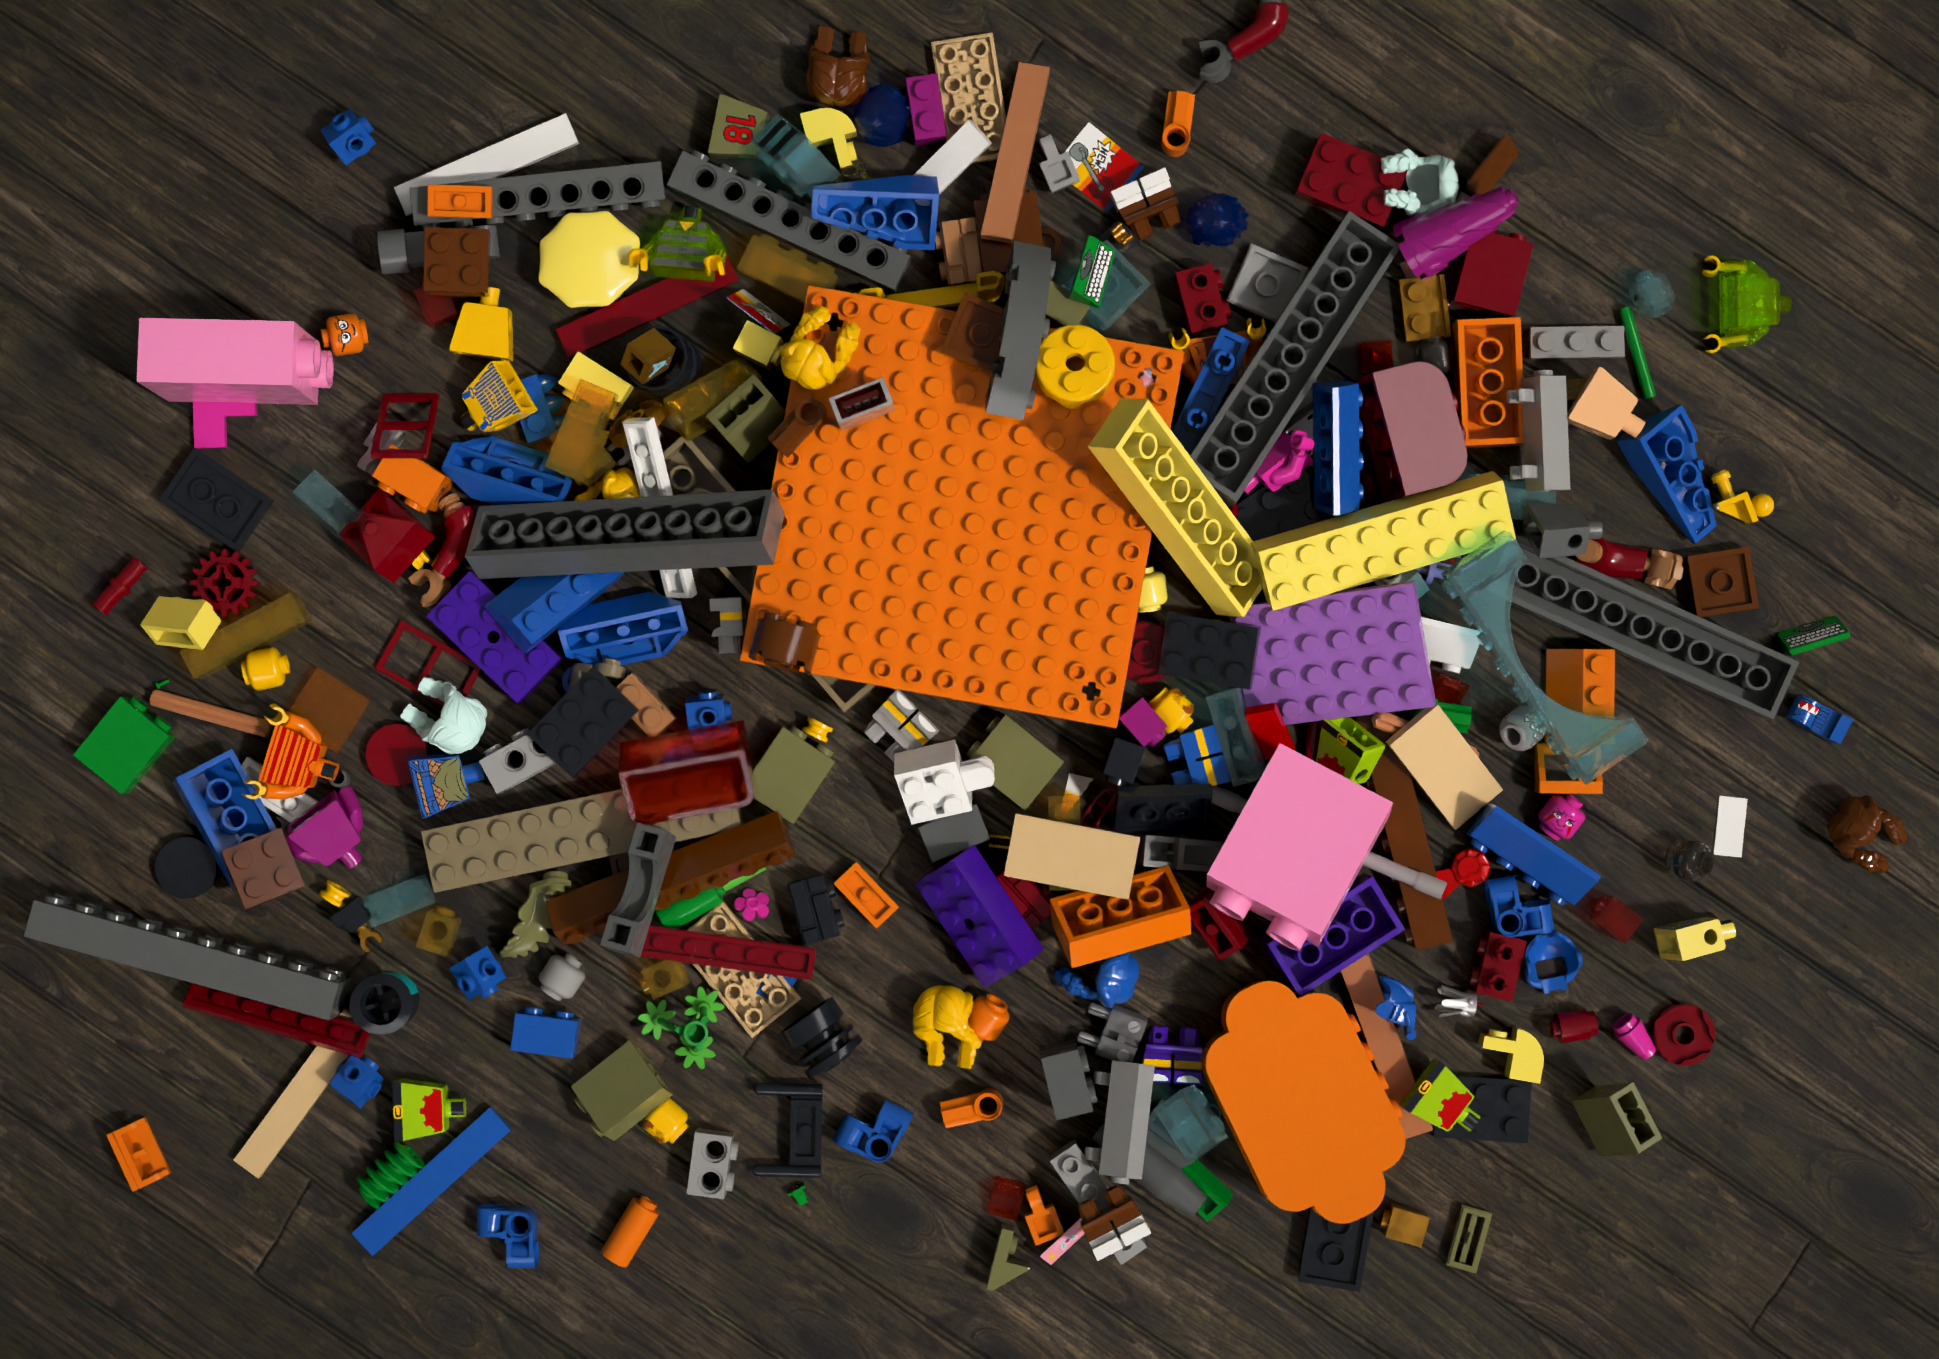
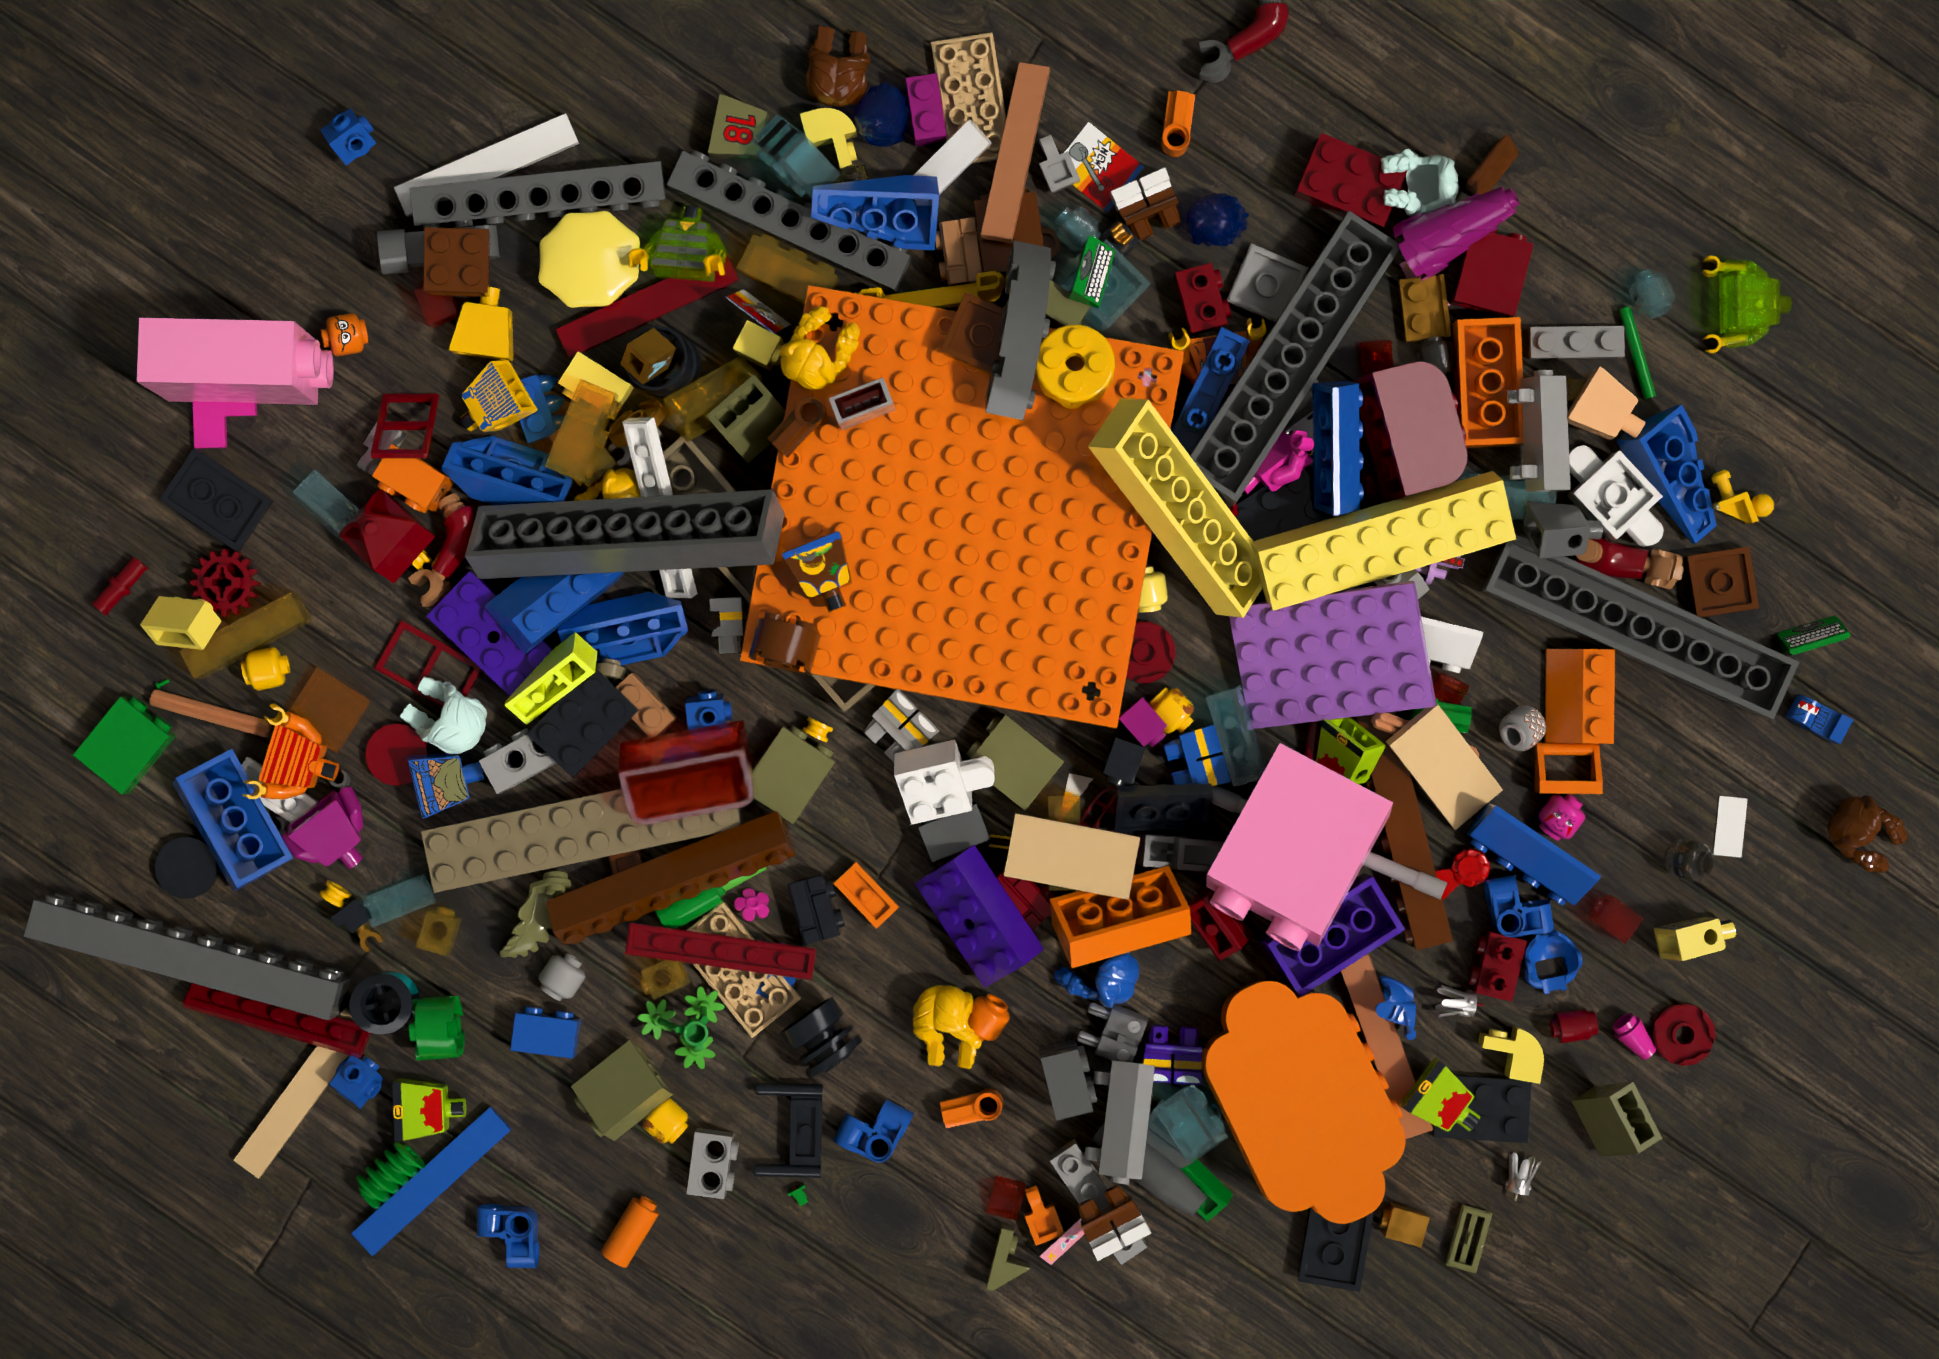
(138, 1154): orange hinge -> none
(262, 869): reddish brown plate -> none
(437, 1028): none -> green brick
(460, 201): orange plate -> none
(478, 974): blue brick -> none
(553, 678): none -> neon yellow slope
(648, 863): dark grey arch -> none
(821, 569): none -> torso
(1076, 226): none -> clear light blue head
(1209, 650): black plate -> none
(1268, 728): red tile -> none
(1484, 588): clear light blue arch -> none
(1520, 1181): none -> flat silver piece
(1615, 495): none -> white brick

